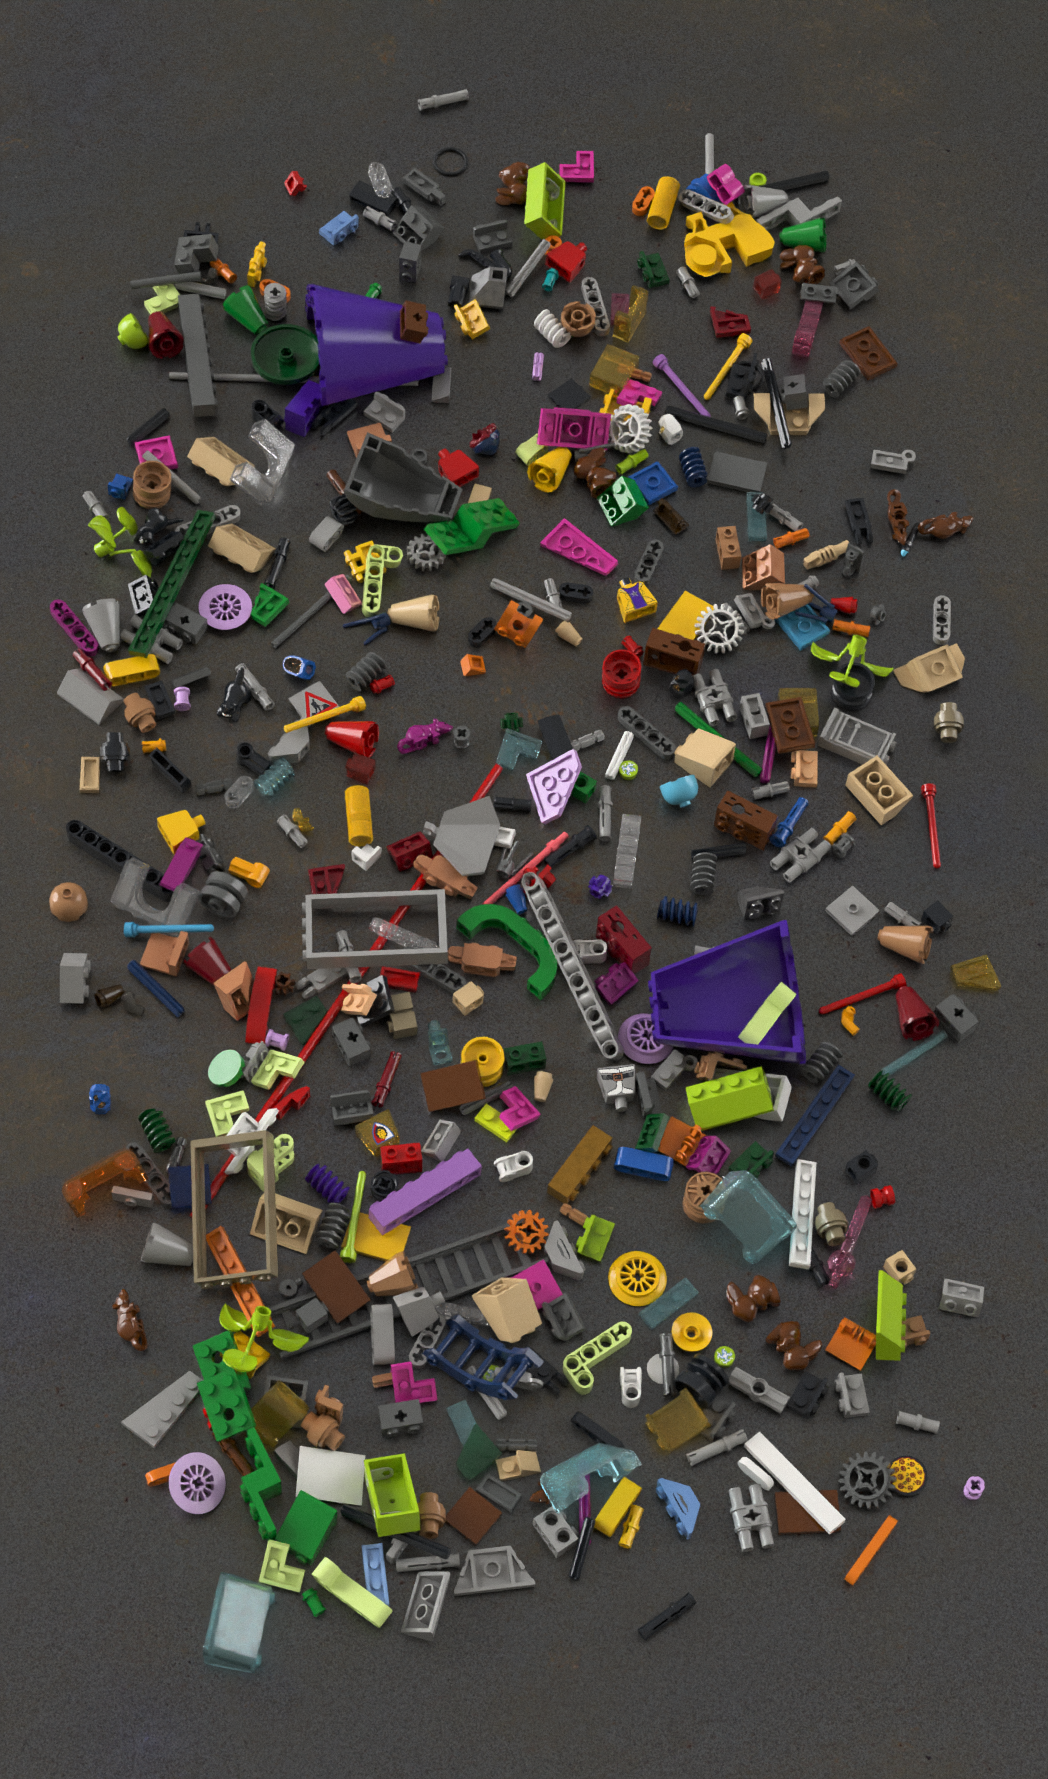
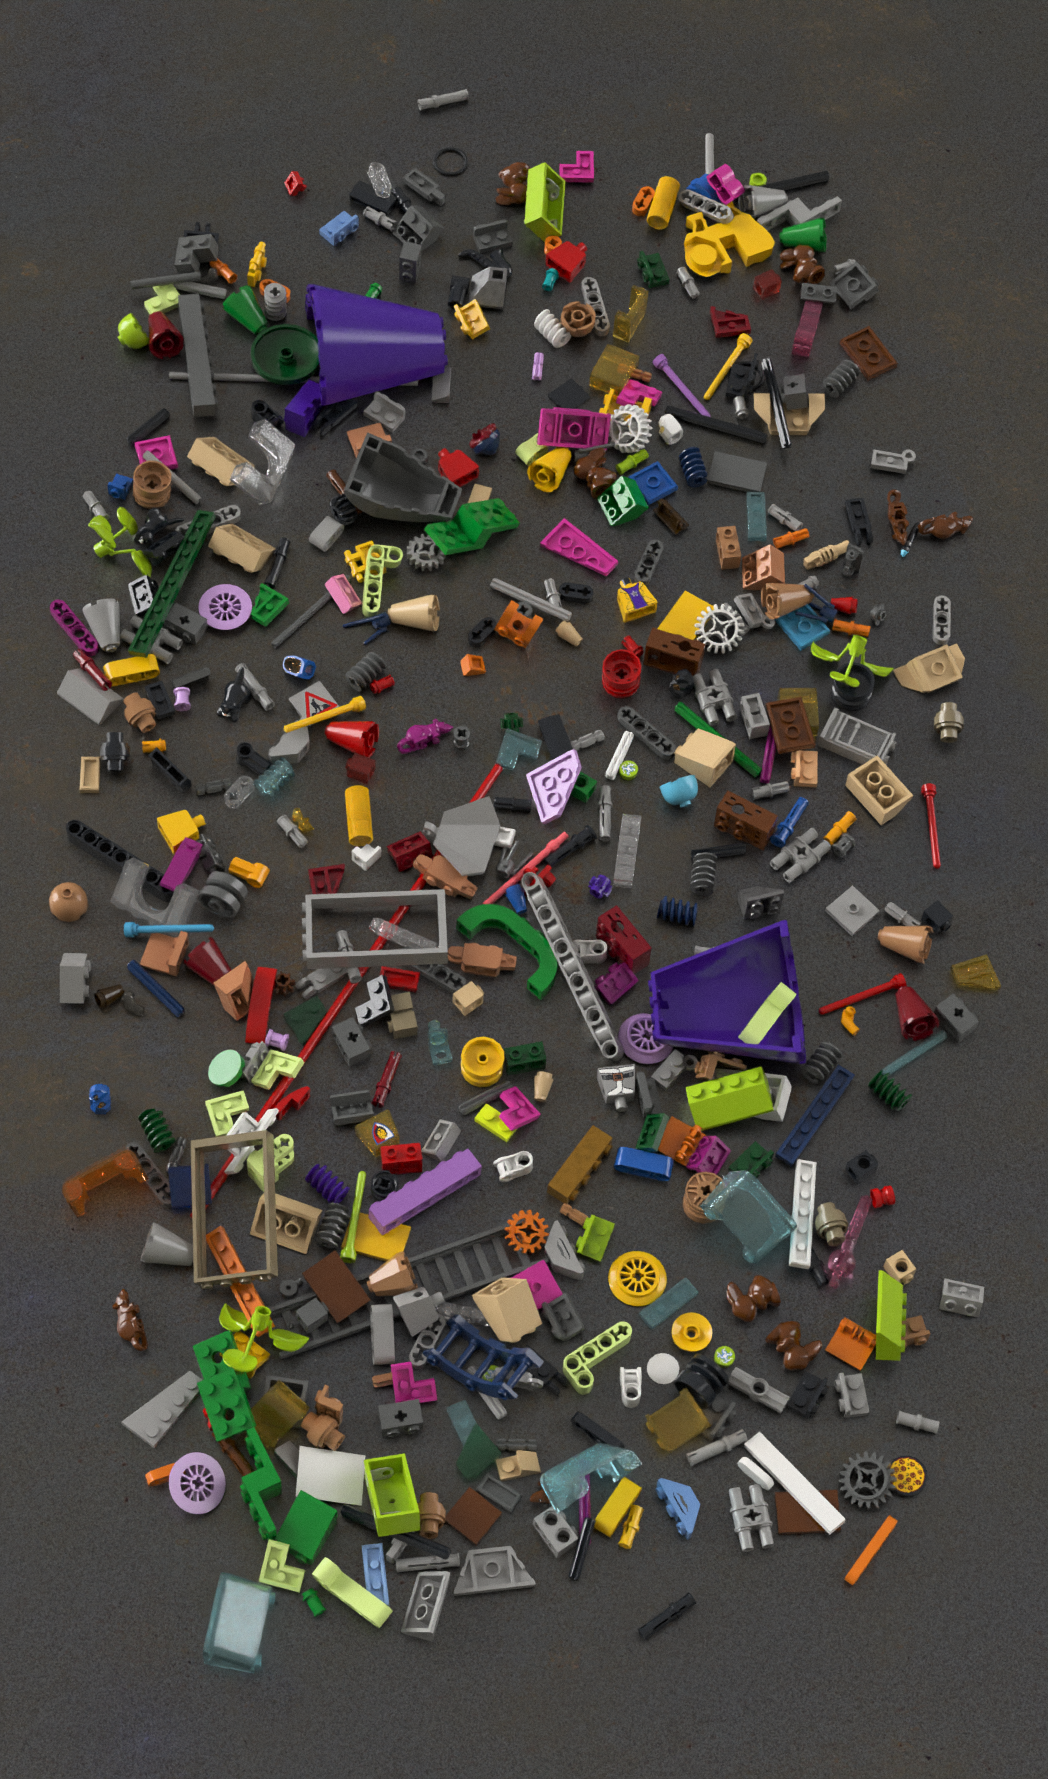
(132, 1197): light grey plate -> none
(359, 999): light nougat bracket -> none
(413, 322): reddish brown brick -> none
(453, 1085): reddish brown tile -> none
(527, 268): light grey axle -> none
(619, 302): clear pink tile -> none
(667, 1355): dark grey pin -> none
(762, 503): black gear -> none
(976, 1493): lavender bush -> none

